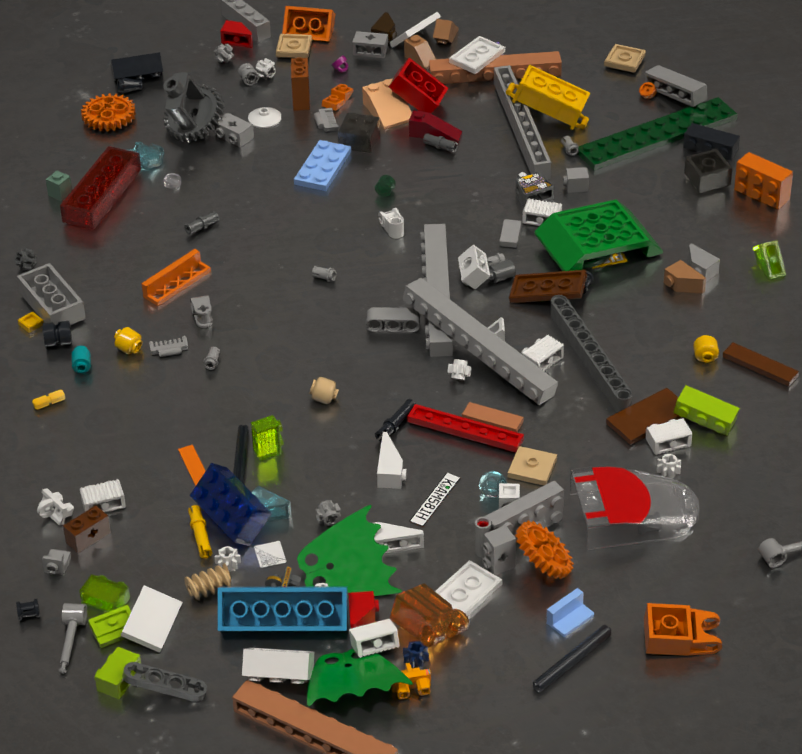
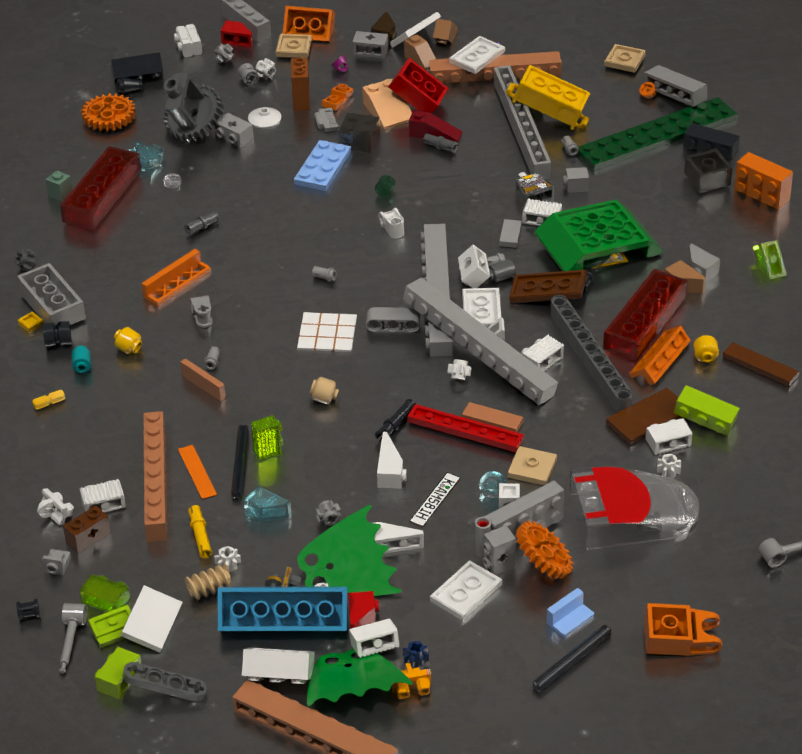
(155, 477): none -> nougat brick
(169, 349): light grey piece -> none
(188, 40): none -> white brick
(203, 380): none -> nougat tile
(230, 504): clear blue brick -> none
(270, 554): white sticker -> none
(327, 332): none -> white piece
(427, 615): clear orange piece -> none
(482, 304): none -> white tile
(645, 314): none -> clear red brick
(661, 355): none -> orange fence

